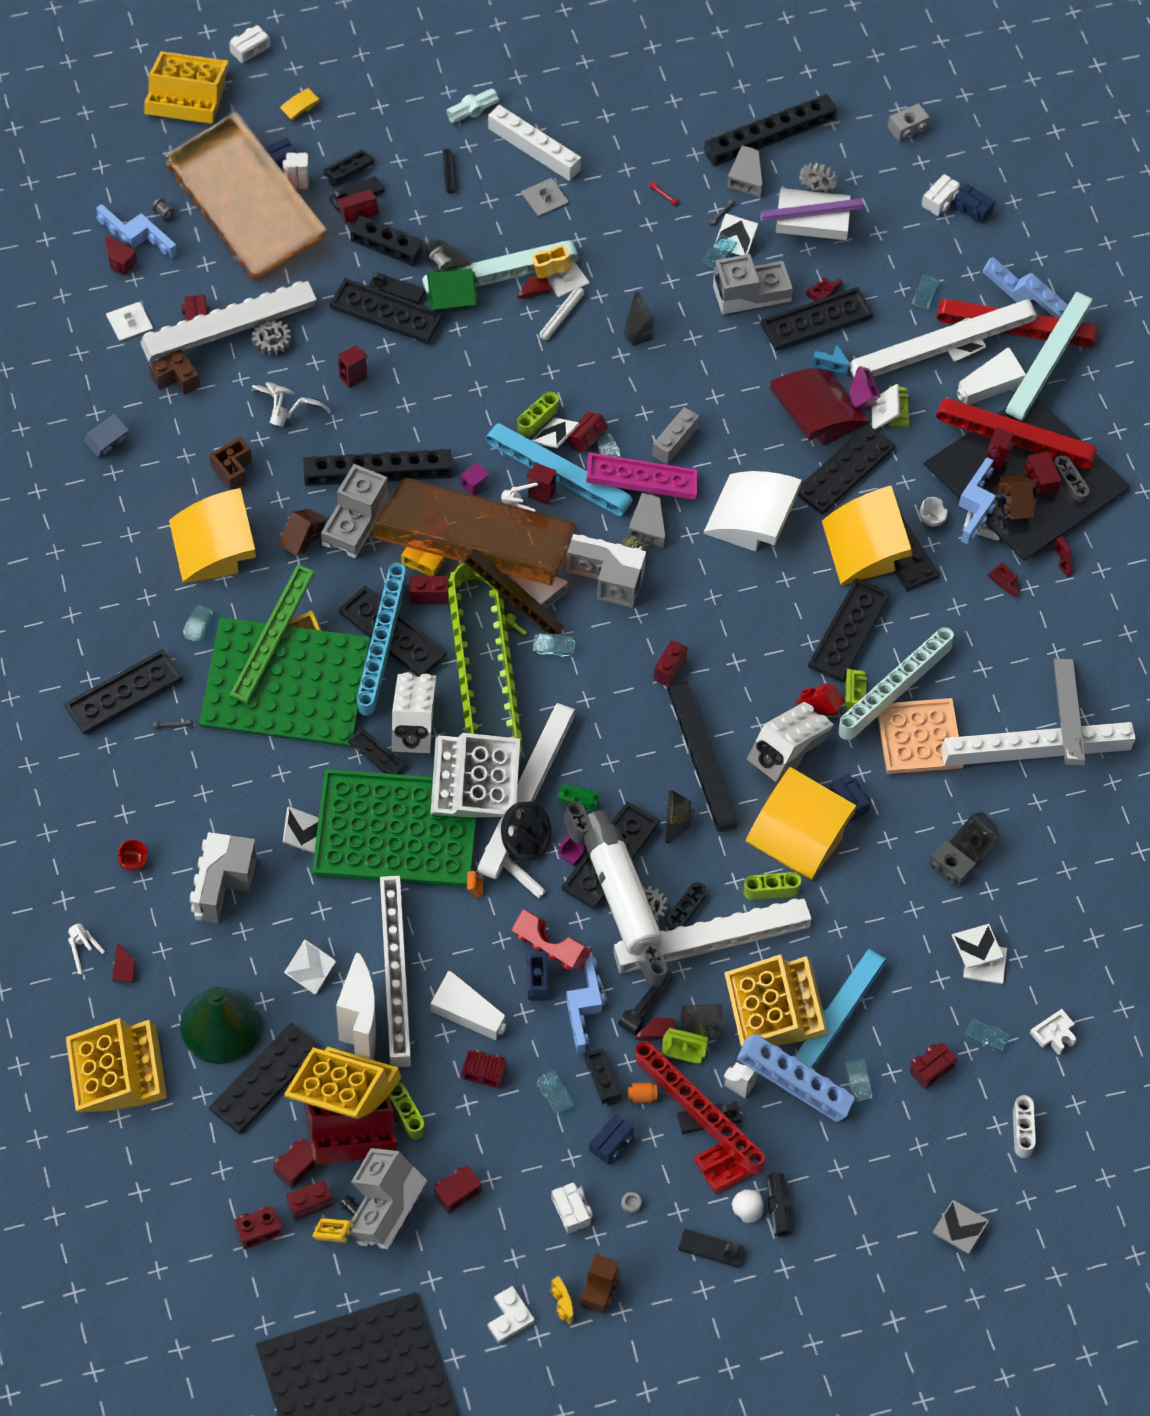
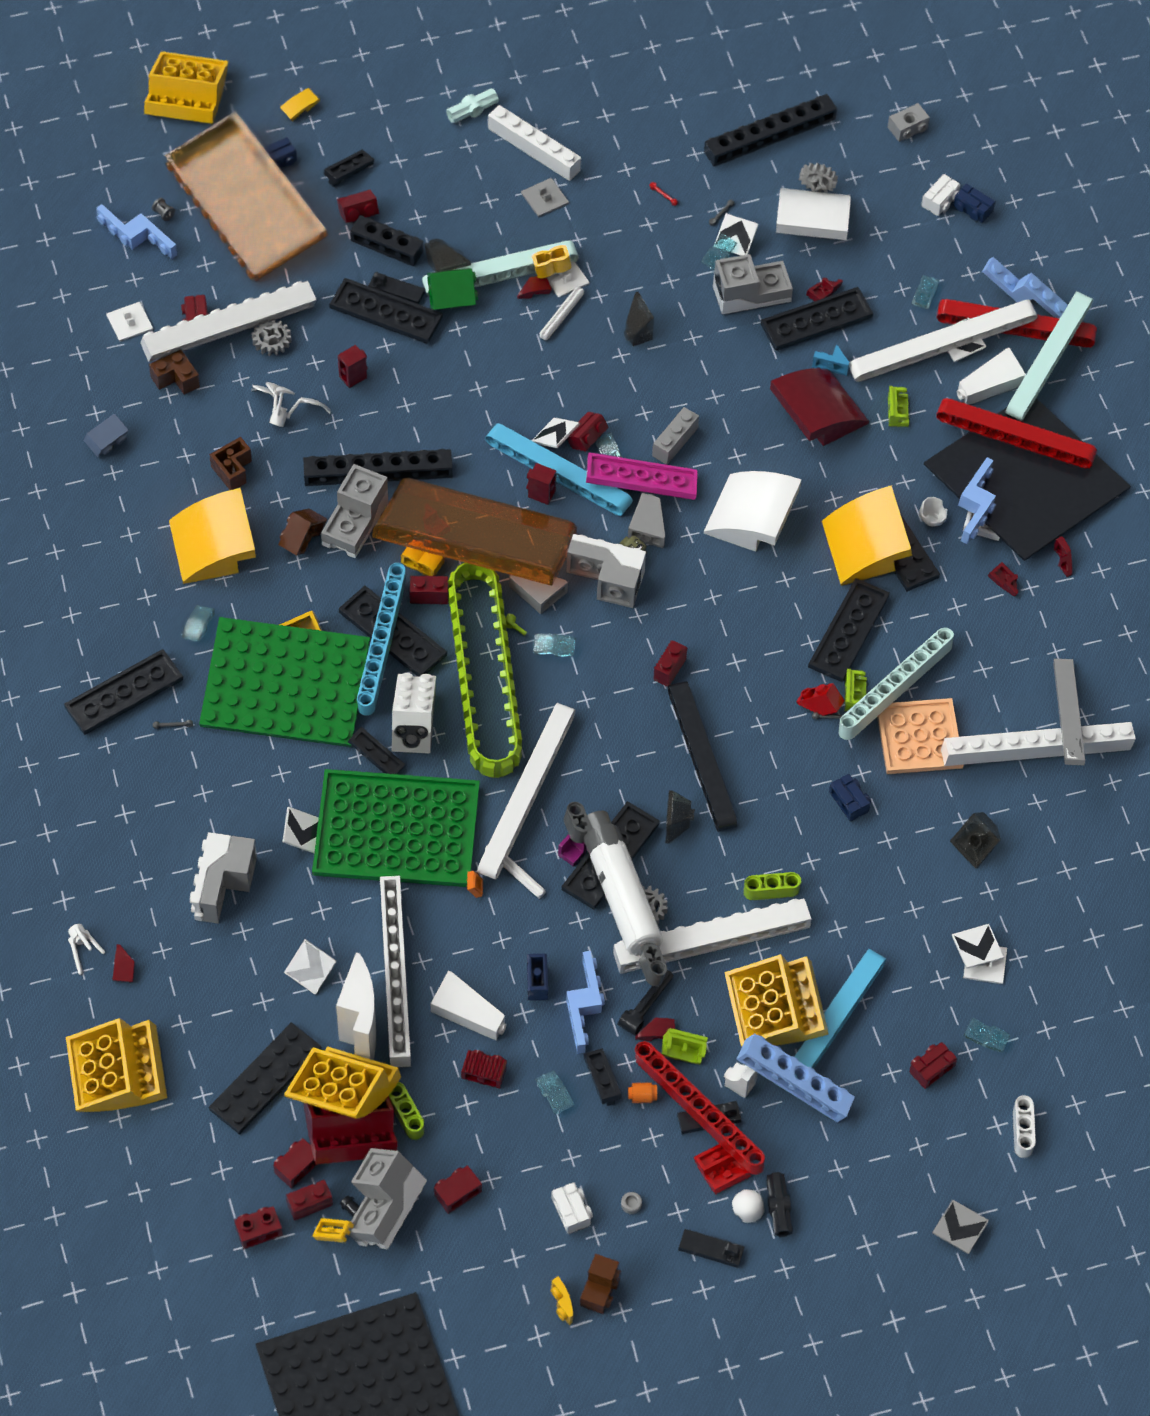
(120, 256): dark red slope -> none
(132, 855): red hair -> none
(220, 1025): dark green cone -> none
(249, 44): white brick -> none
(272, 634): bright green tile -> none
(297, 170): white brick -> none
(370, 184): black hinge -> none
(440, 258): light grey bush -> none
(449, 170): black axle -> none
(473, 477): magenta panel -> none
(474, 775): white slope -> none
(513, 498): white plant -> none
(513, 593): dark brown piece -> none
(515, 1316): white plate -> none
(532, 828): black wedge -> none
(533, 929): arch -> none
(545, 407): lime beam -> none
(586, 797): green hinge -> none
(611, 1139): dark blue brick -> none
(687, 898): black beam -> none
(702, 1019): clear smoke slope -> none
(746, 172): light grey slope -> none
(787, 739): white piece -> none
(801, 823): yellow slope -> none
(814, 209): medium lavender axle -> none
(845, 469): black plate -> none
(858, 1080): clear light blue slope -> none
(863, 389): magenta slope -> none
(886, 407): white piece -> none
(948, 854): dark grey brick -> none
(1000, 448): dark red brick -> none
(1019, 496): reddish brown brick -> none
(1043, 473): dark red brick -> none
(1055, 1031): white plate -> none
(1070, 470): dark grey beam -> none

